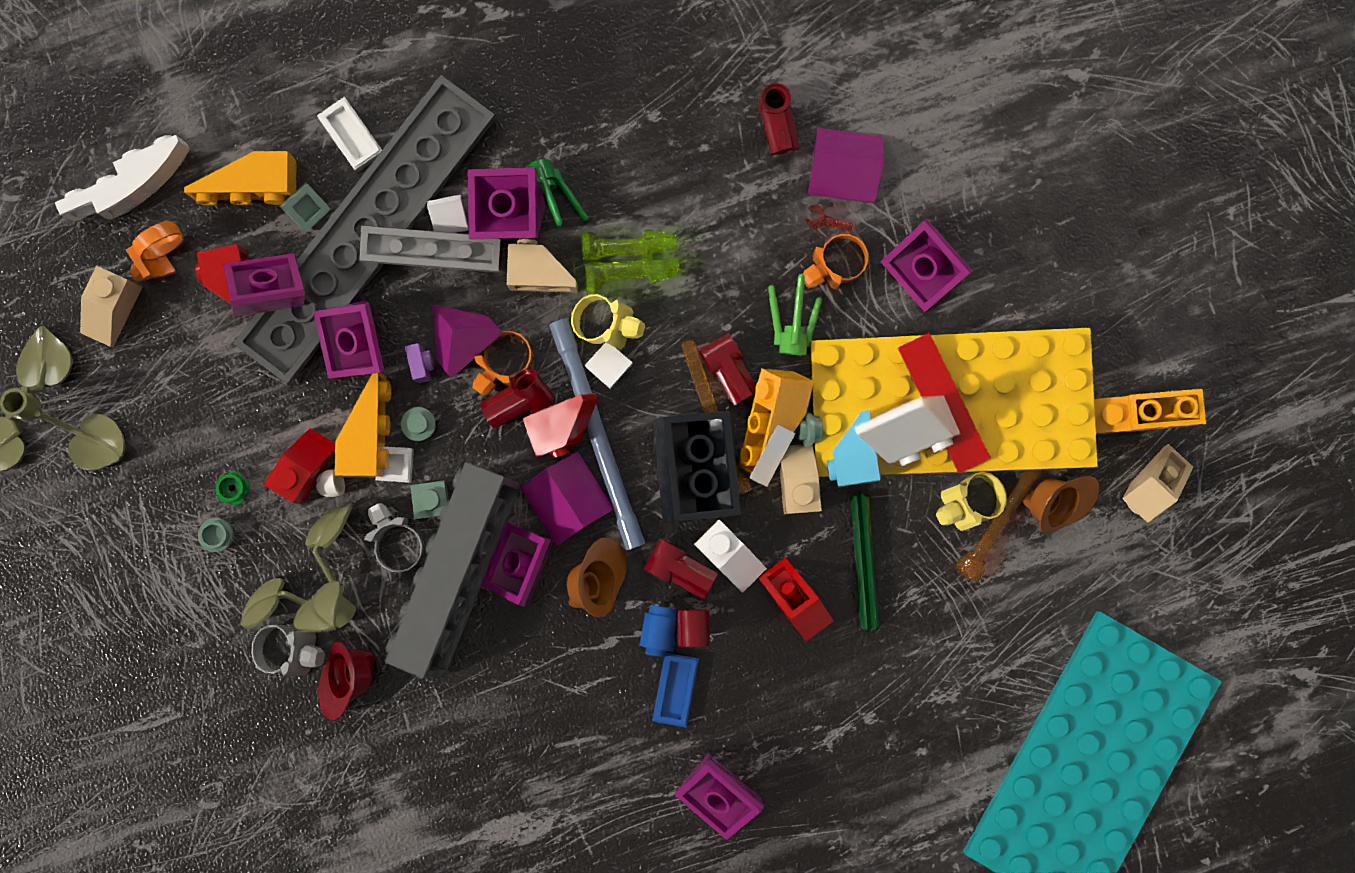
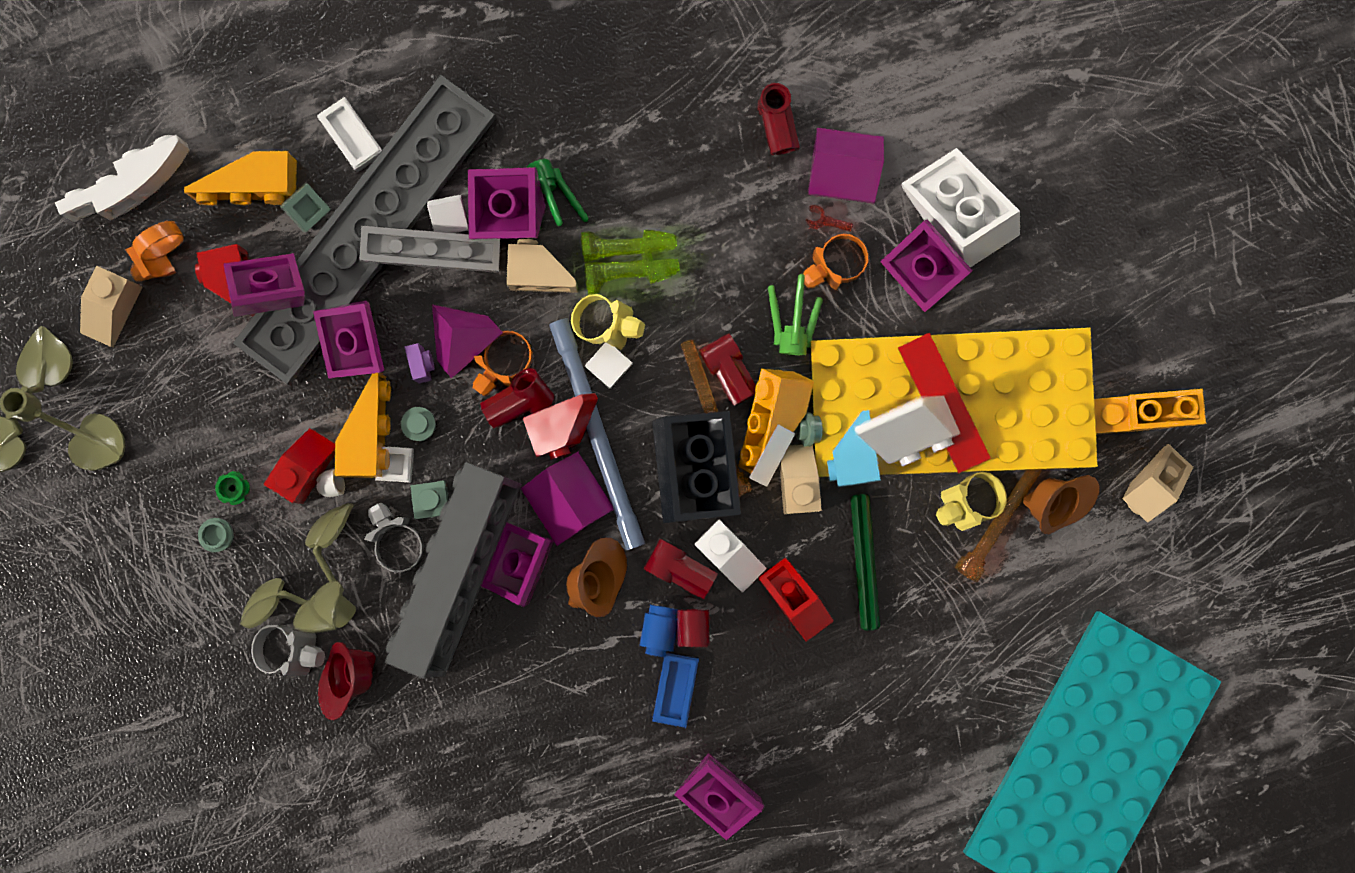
(964, 207): none -> white slope

